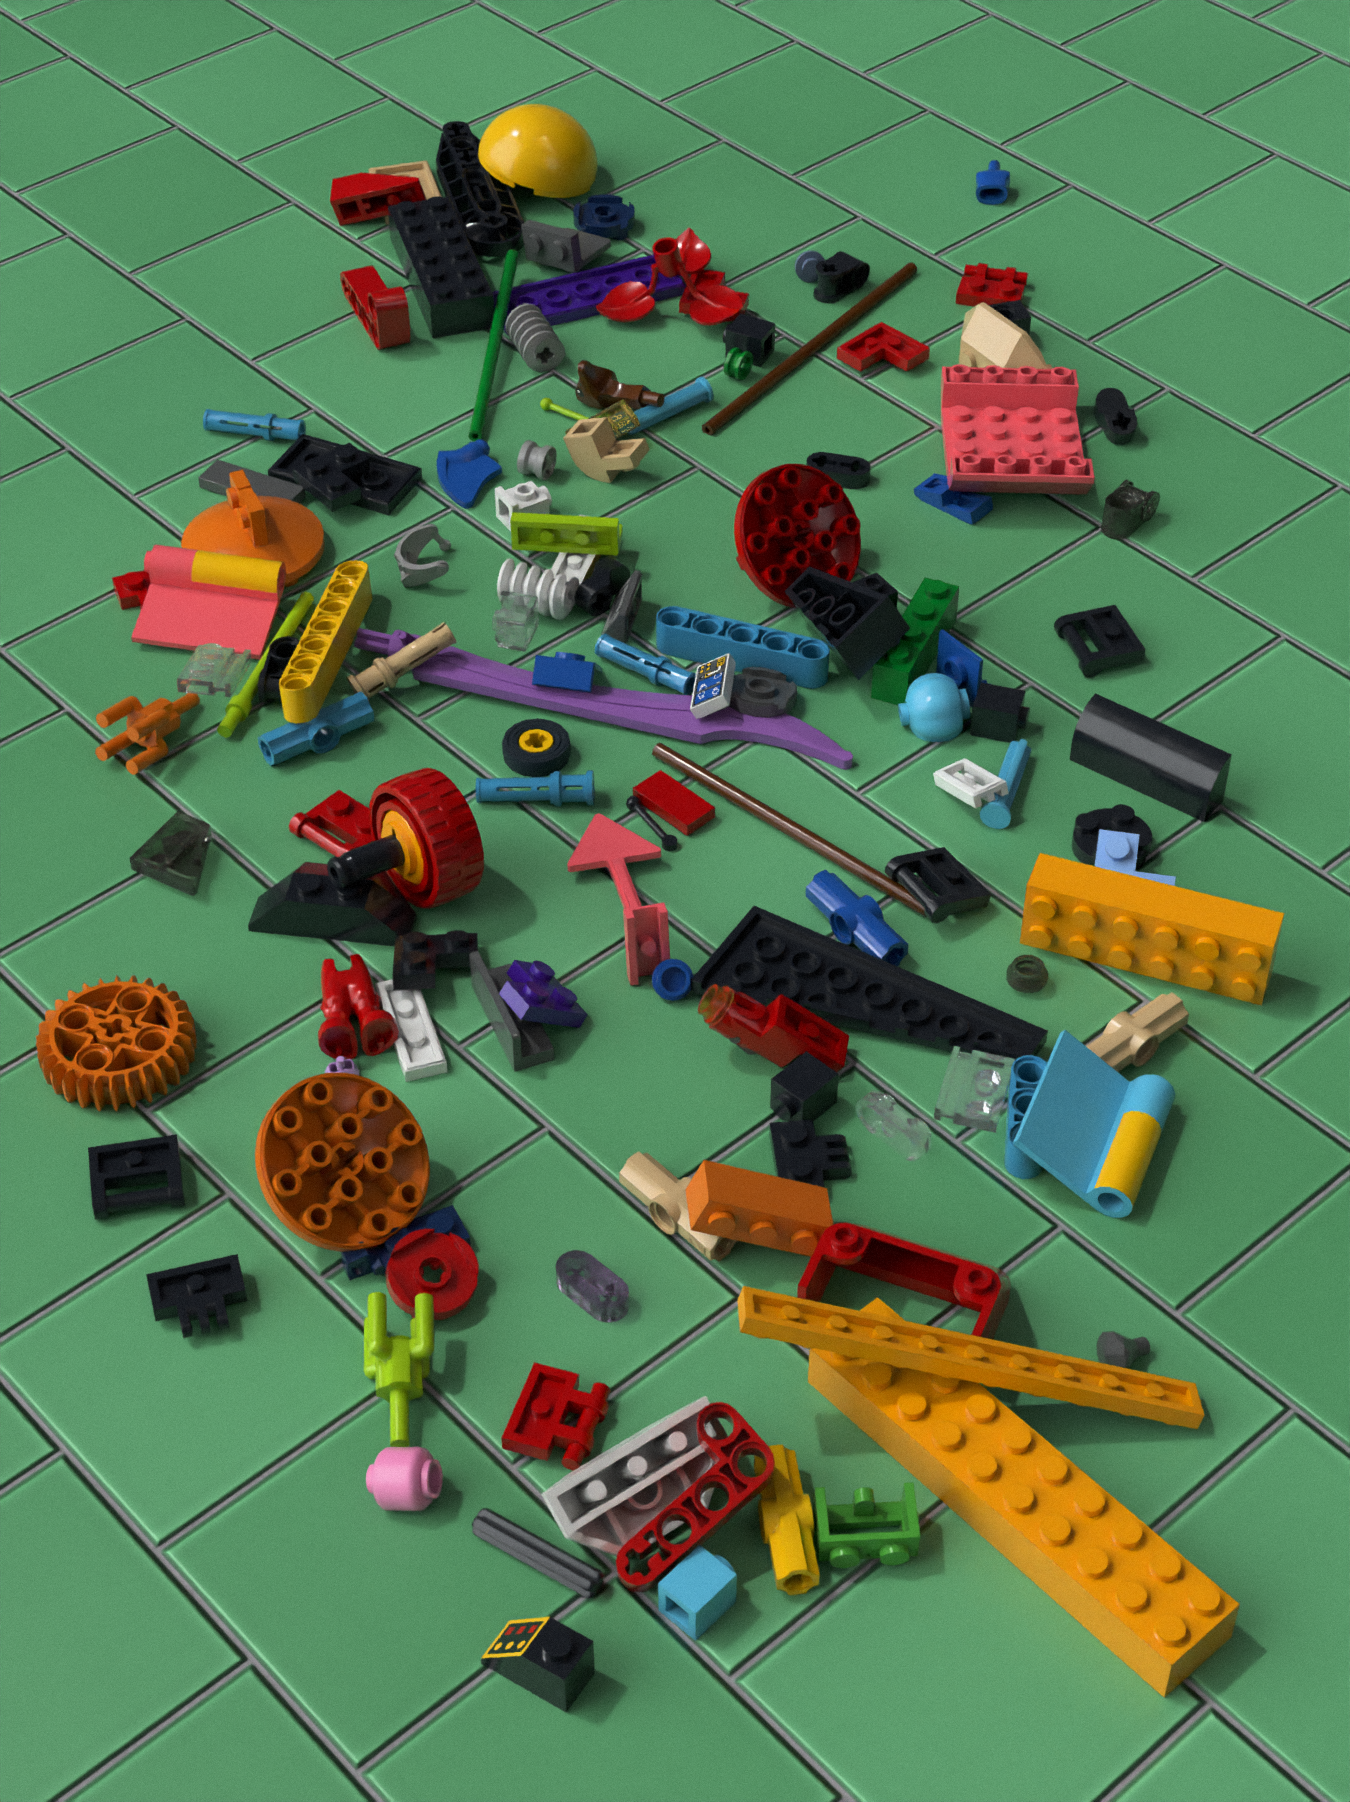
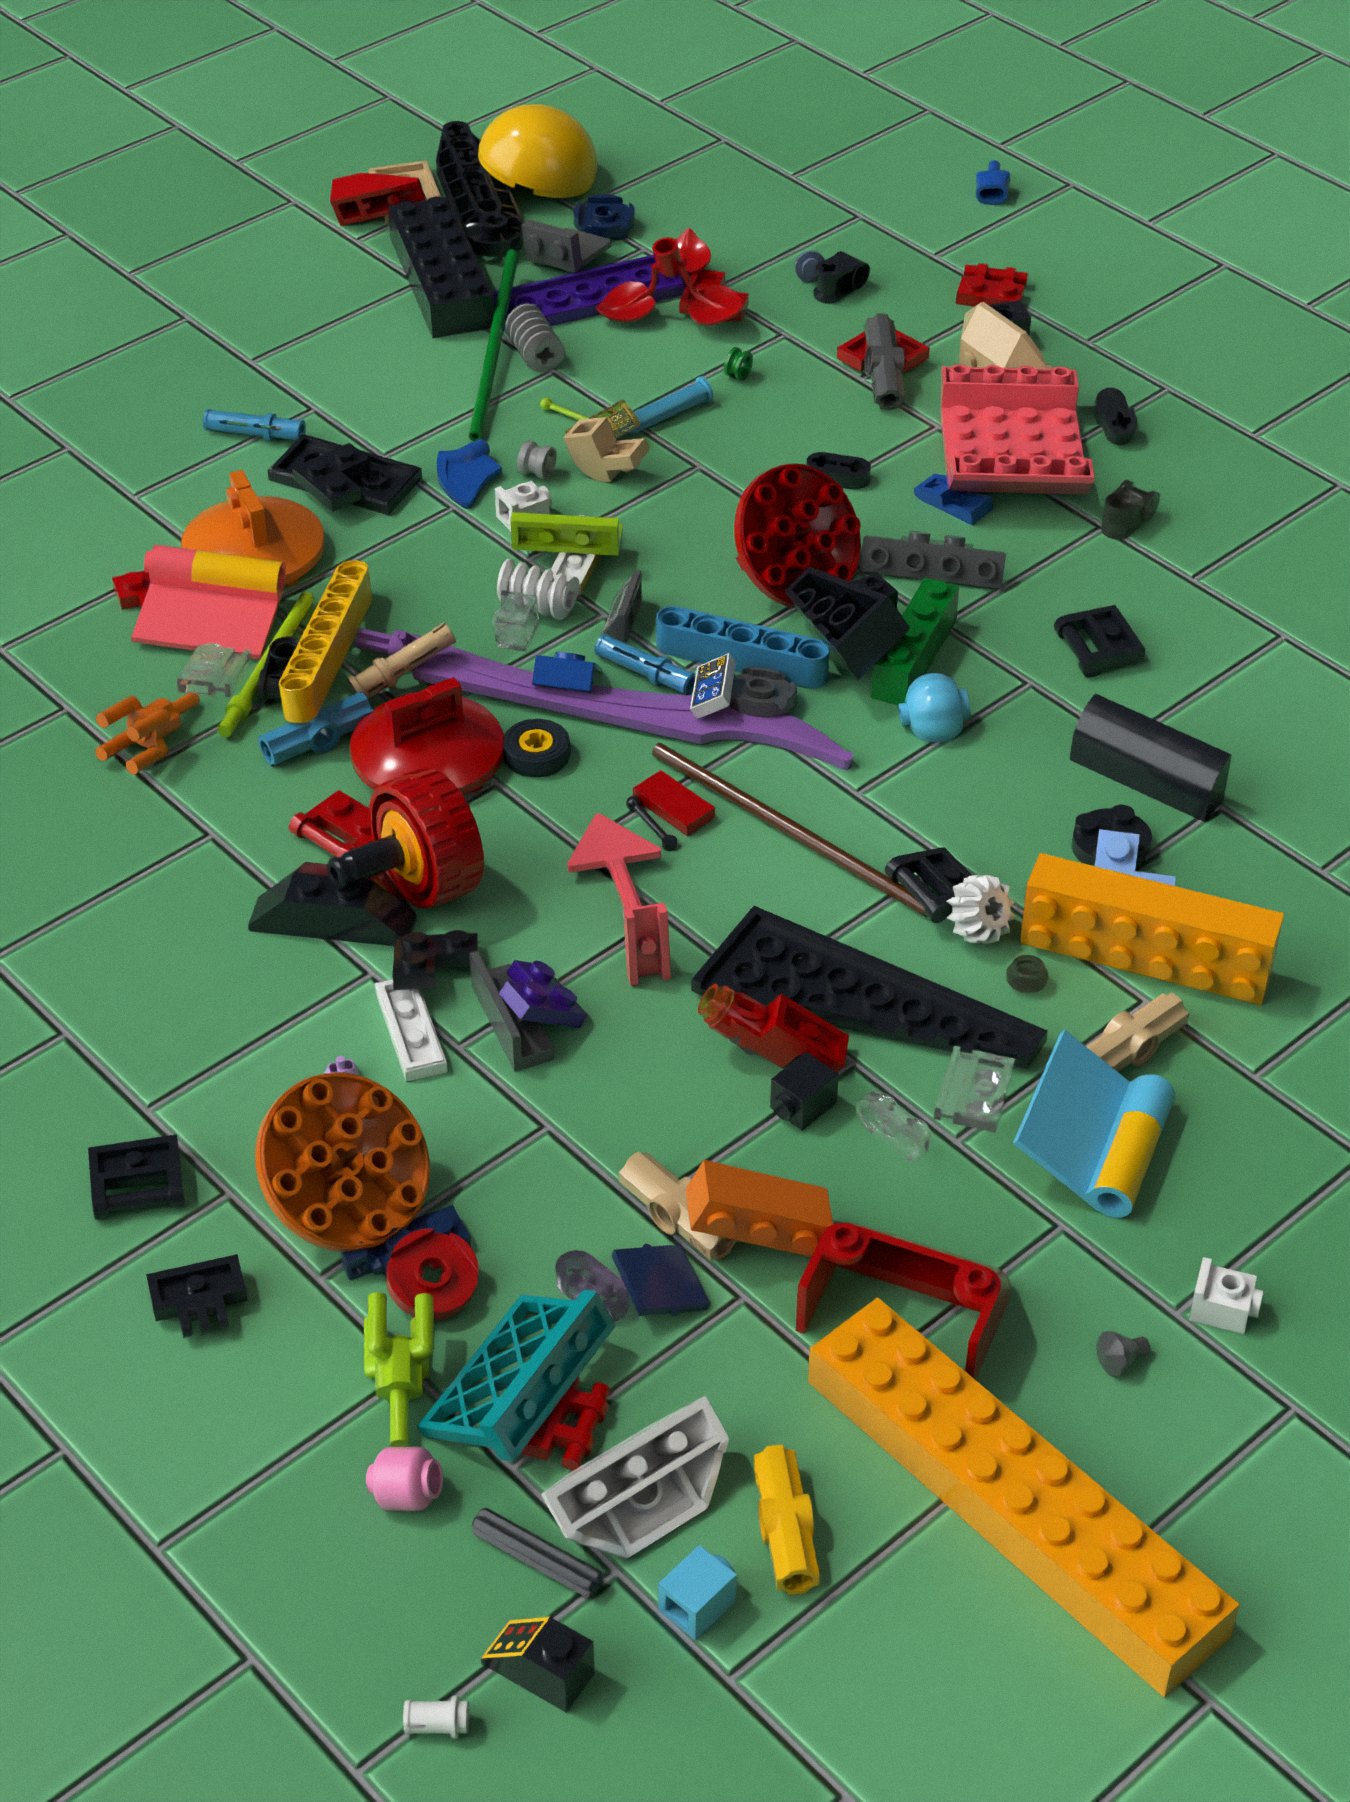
(116, 1043): orange gear -> none
(175, 853): clear smoke wing -> none
(217, 479): dark grey tile -> none
(348, 994): red piece -> none
(379, 309): red beam -> none
(408, 553): light grey helmet -> none
(429, 731): none -> red bracket
(437, 1717): none -> white pin
(489, 789): dark azure pin -> none
(533, 1386): none -> teal fence
(596, 592): black piece -> none
(601, 389): reddish brown animal -> none
(660, 1279): none -> dark blue piece
(672, 979): blue plate -> none
(688, 1507): red beam -> none
(752, 336): black brick -> none
(808, 349): reddish brown piece -> none
(808, 1157): black hinge -> none
(855, 918): blue piece -> none
(864, 1512): bright green window -> none
(884, 361): none -> dark grey piece
(935, 559): none -> dark grey bracket
(959, 664): blue piece -> none
(964, 785): white tile -> none
(968, 1357): light orange plate -> none
(981, 909): none -> white gear
(997, 812): medium azure axle -> none
(999, 713): black brick -> none
(1023, 1082): dark azure beam -> none
(1224, 1298): none -> white brick

